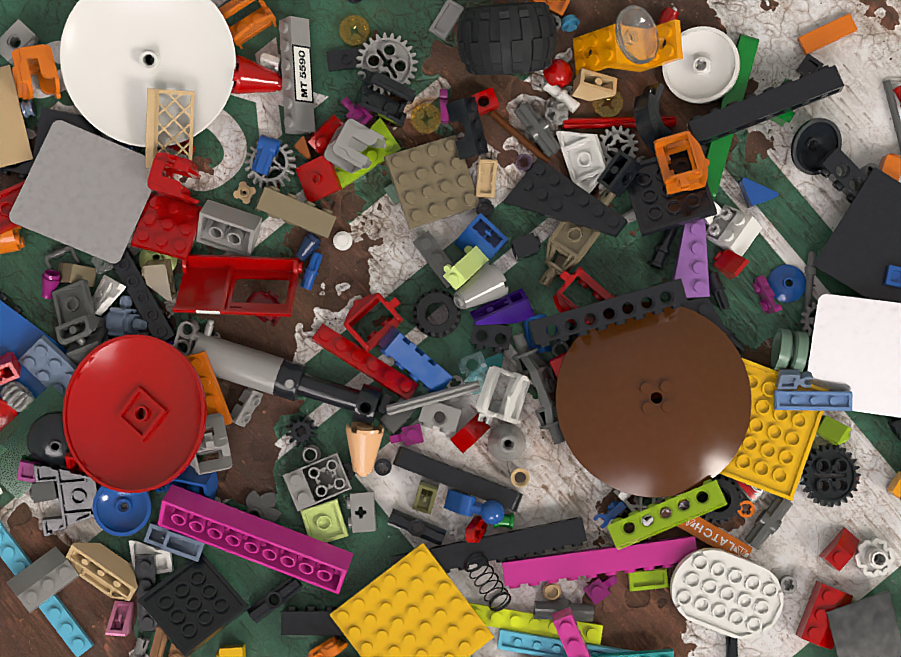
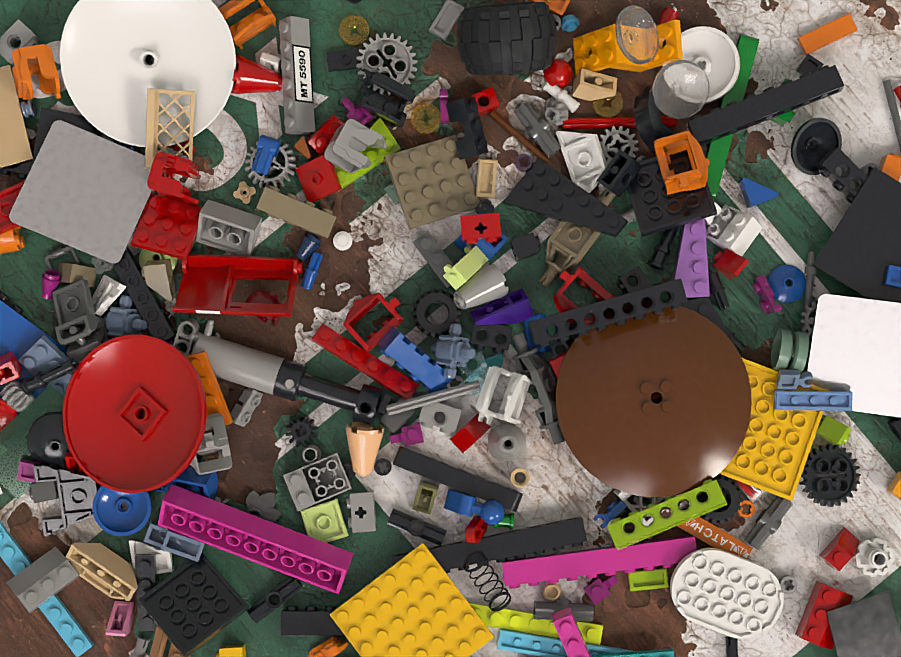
(42, 379): none -> black pin
(452, 351): none -> sand blue piece
(488, 221): none -> red brick
(641, 281): none -> black brick
(692, 89): none -> clear dish

